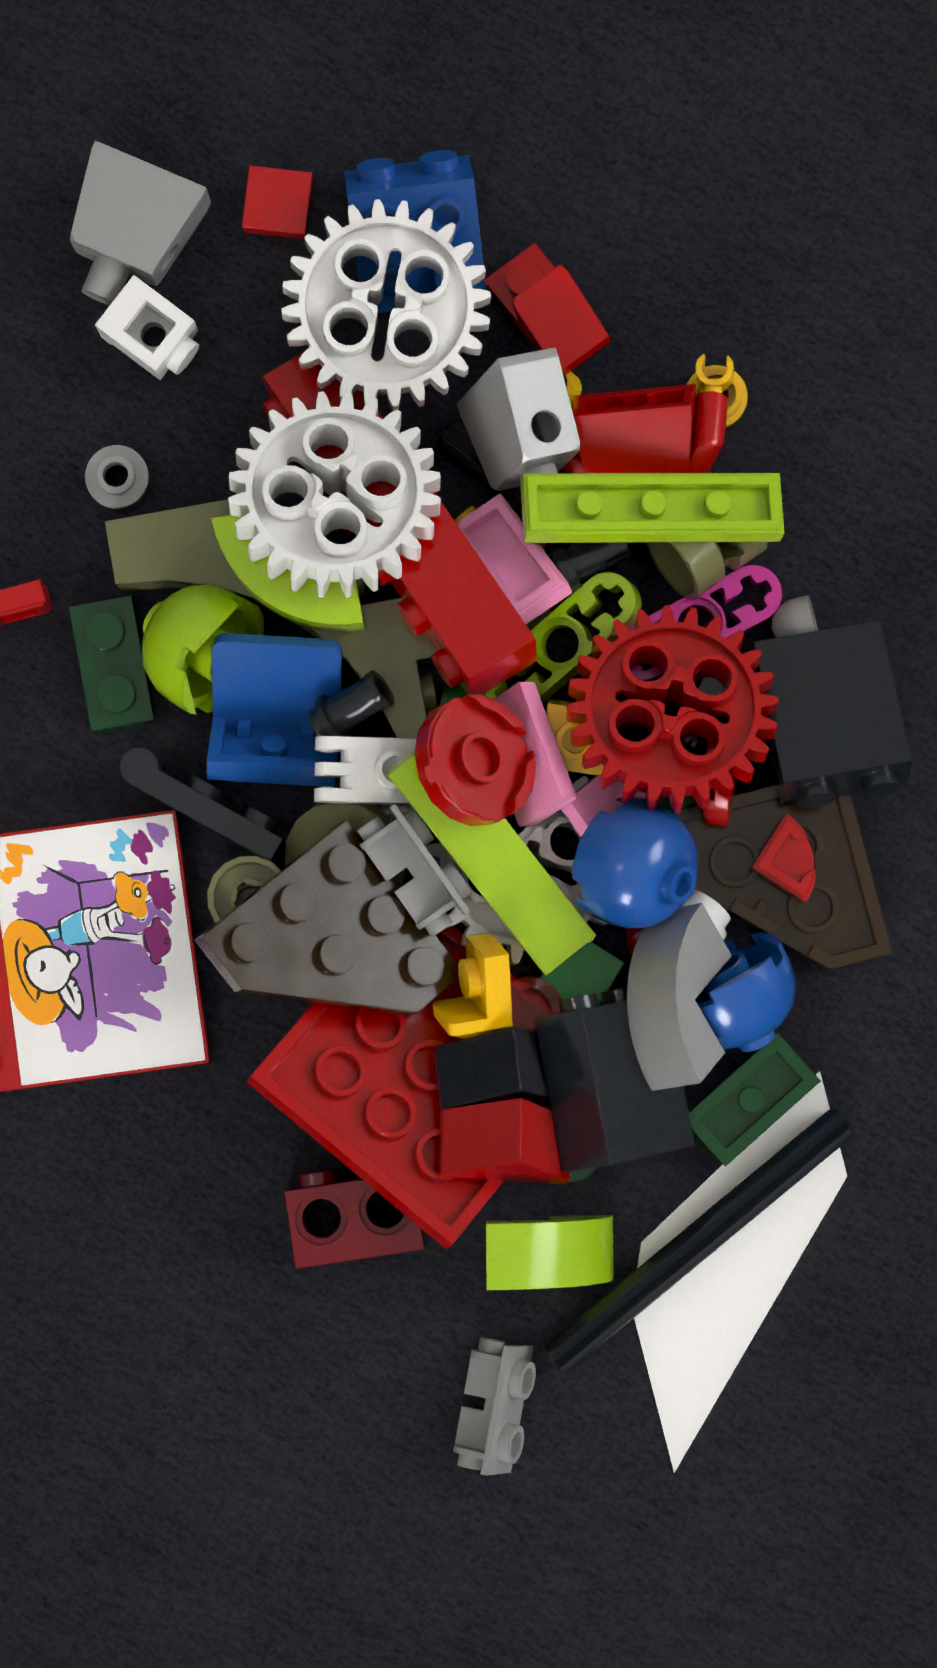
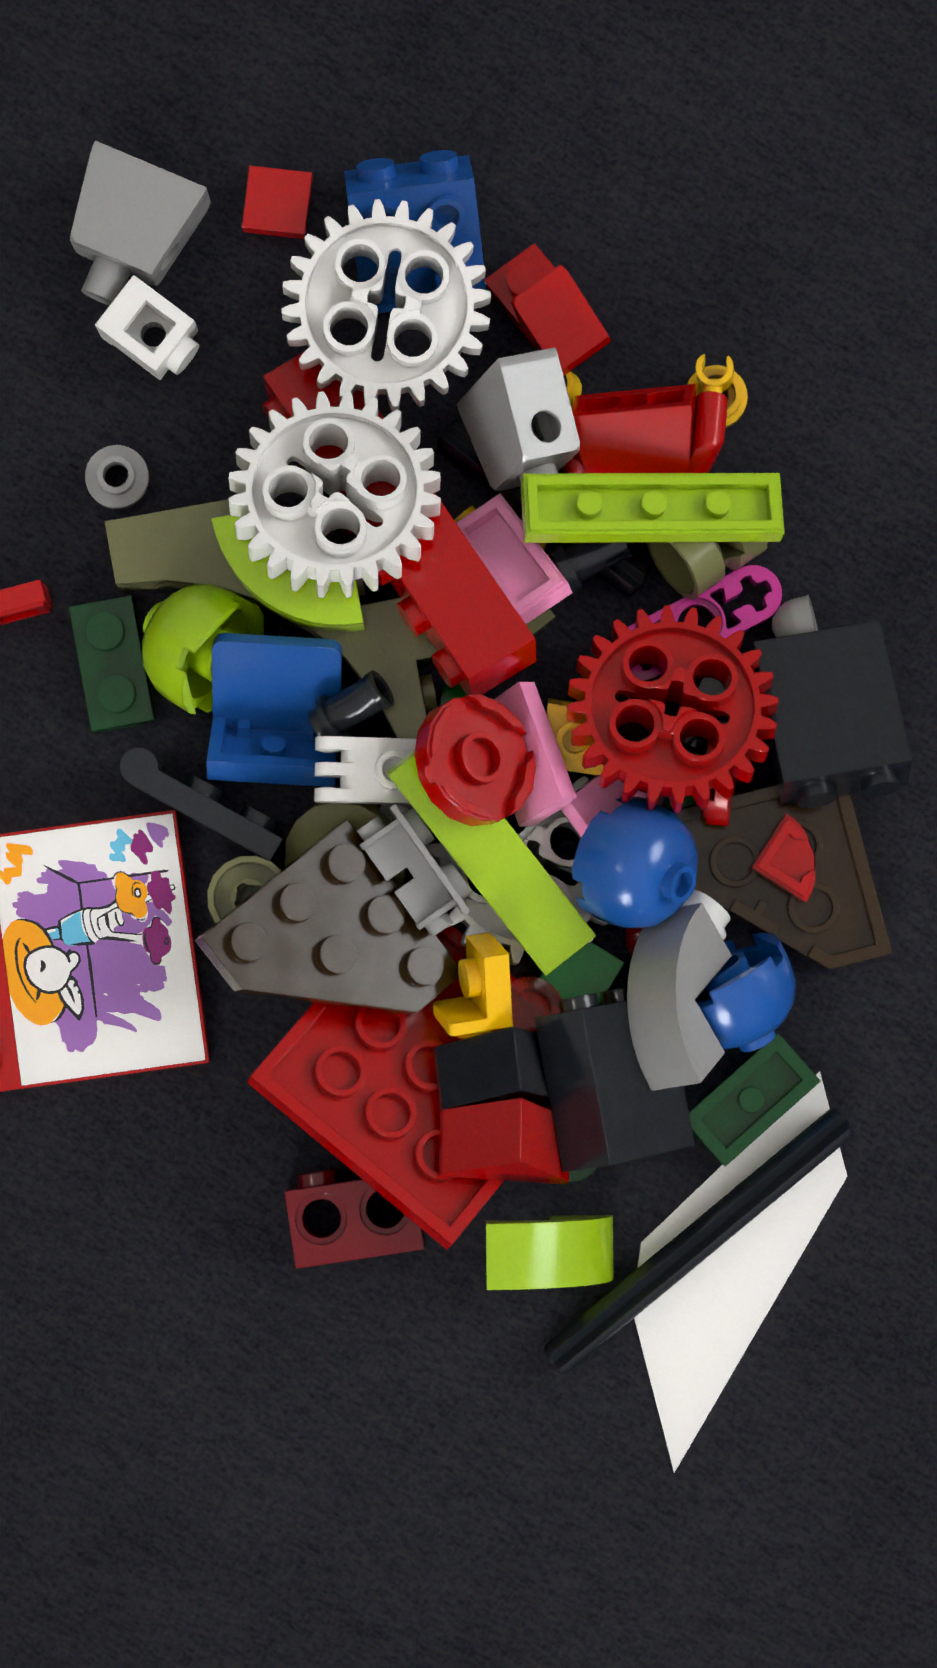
(493, 1436): light grey hinge -> none
(588, 602): lime beam -> none

